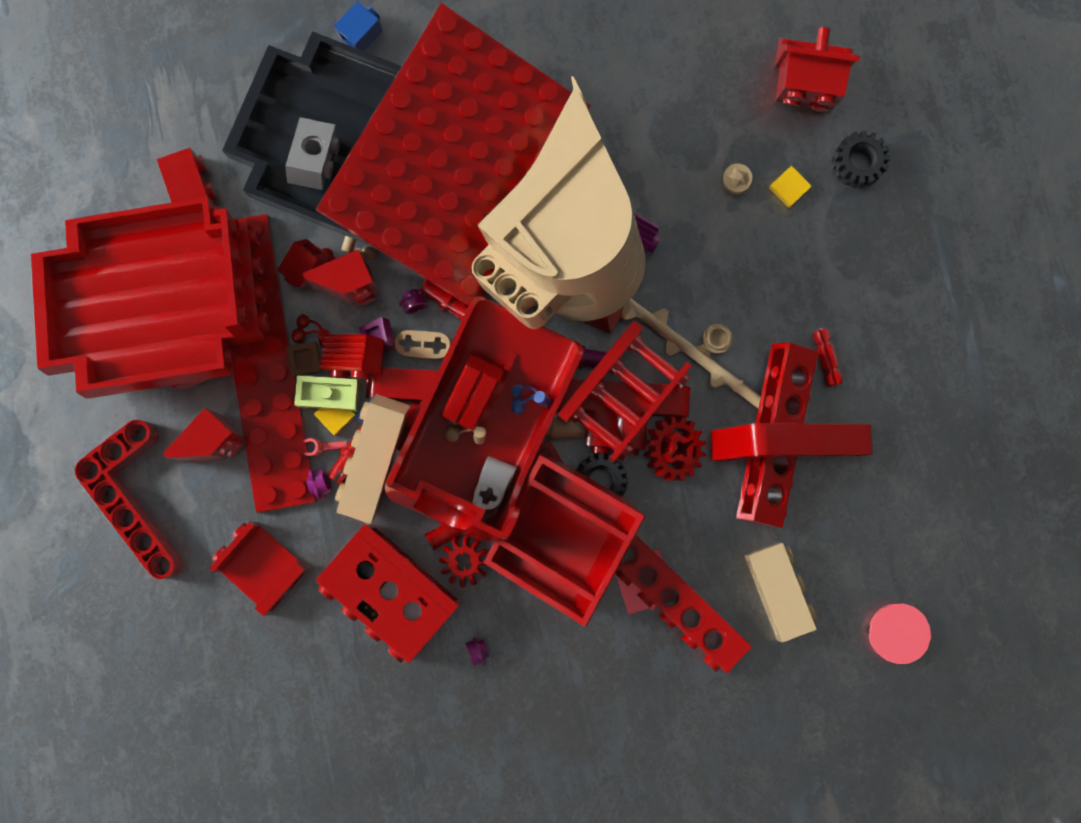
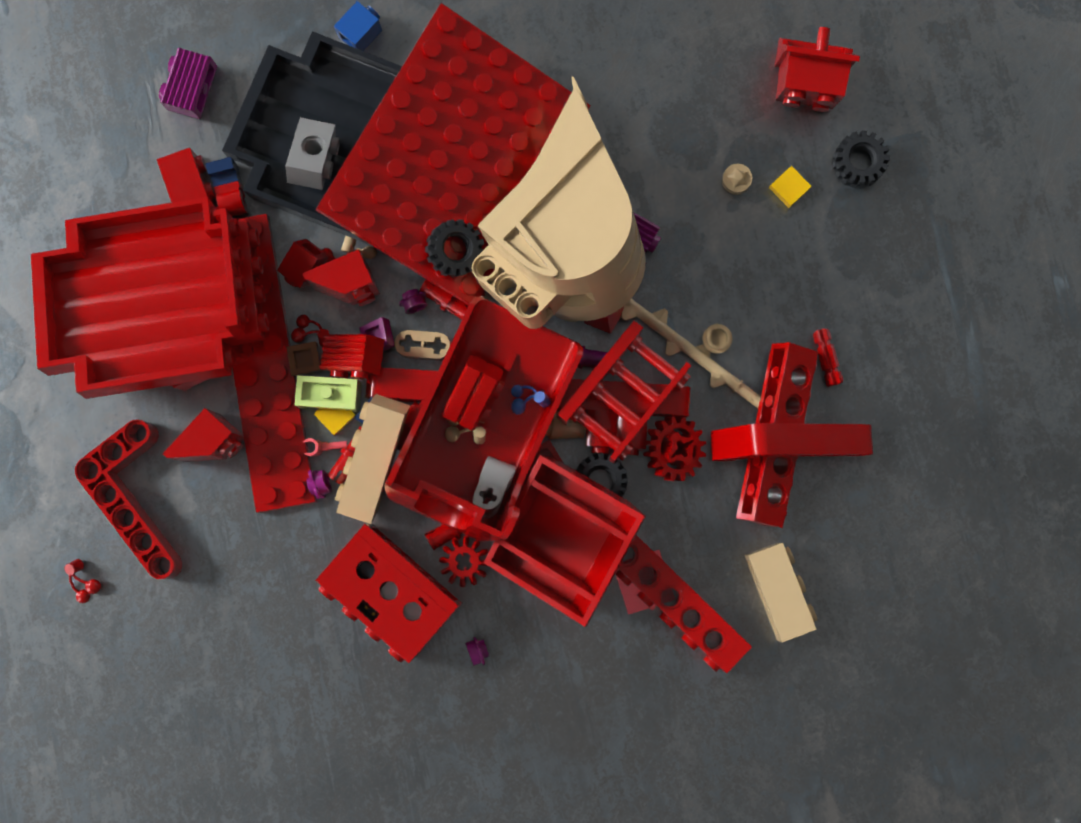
(92, 586): none -> red piece
(188, 83): none -> magenta brick
(227, 185): none -> leg
(259, 566): red panel -> none
(436, 247): none -> black tyre
(899, 633): coral tile -> none

